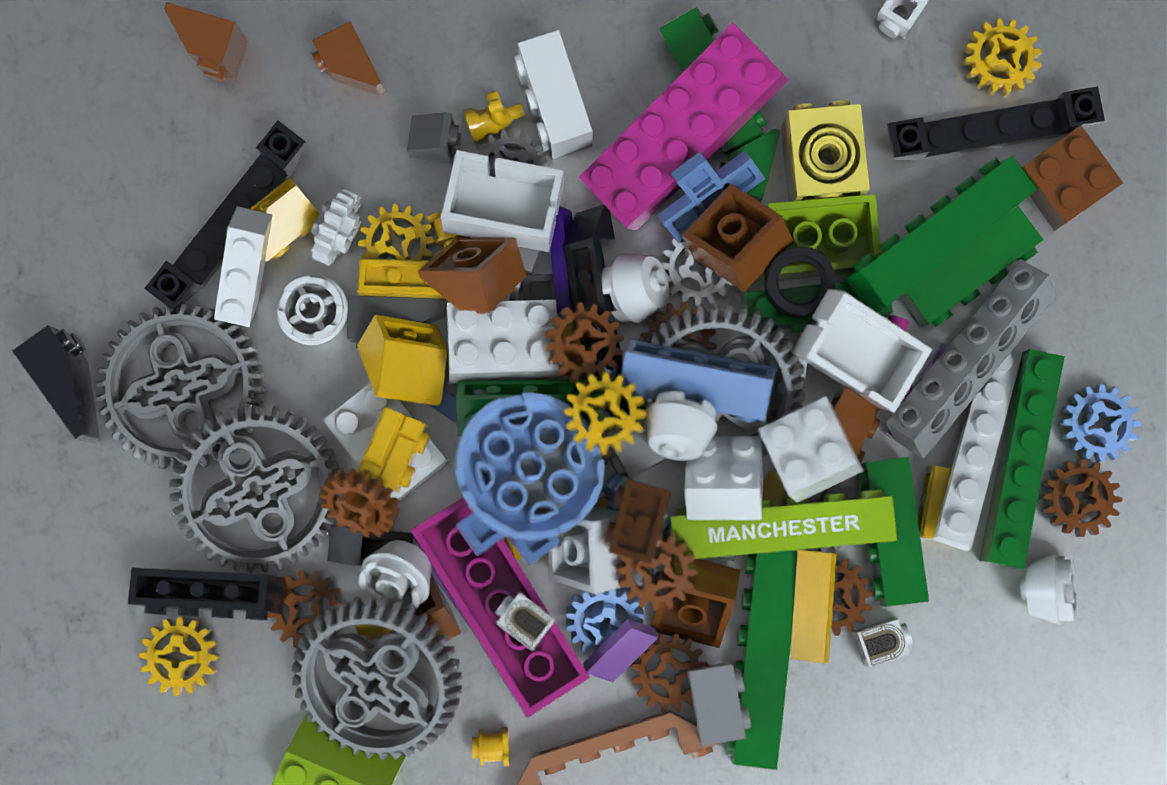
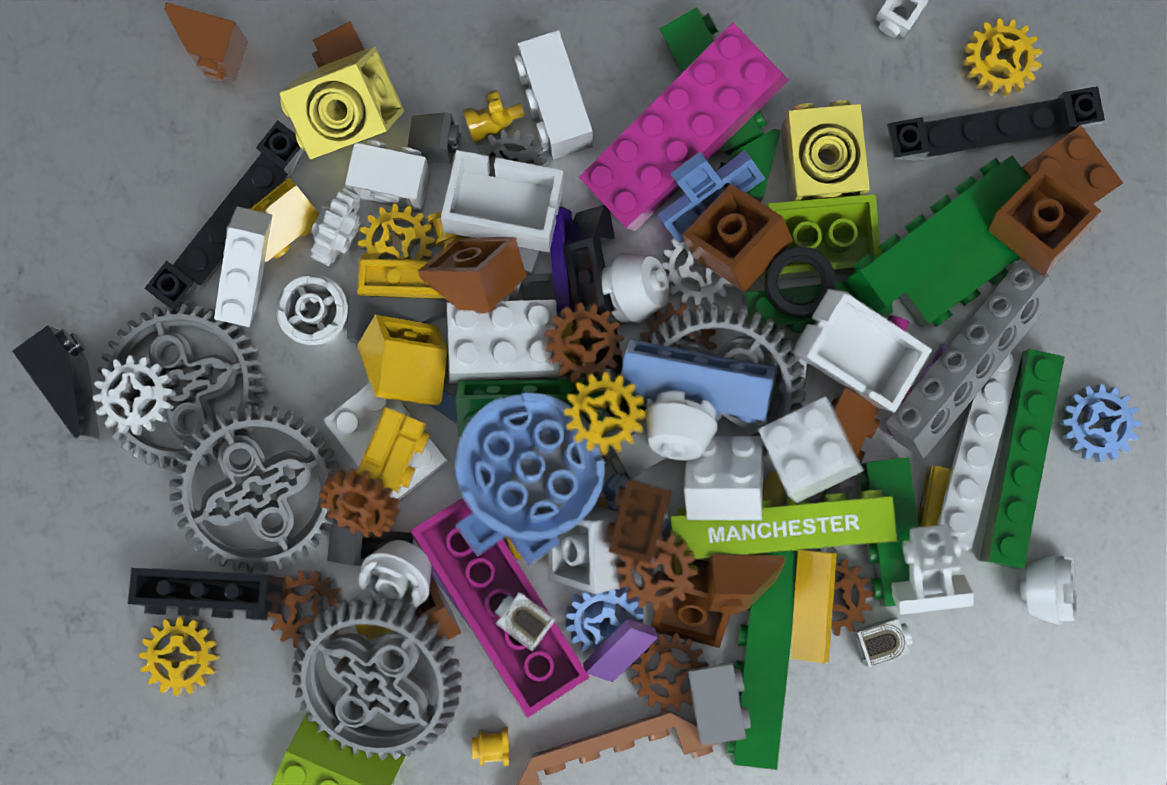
(133, 380): none -> white gear
(341, 103): none -> light yellow brick
(388, 175): none -> white brick
(740, 580): none -> dark orange slope
(931, 587): none -> white tile
(1044, 220): none -> dark orange brick
(1073, 510): dark orange gear -> none

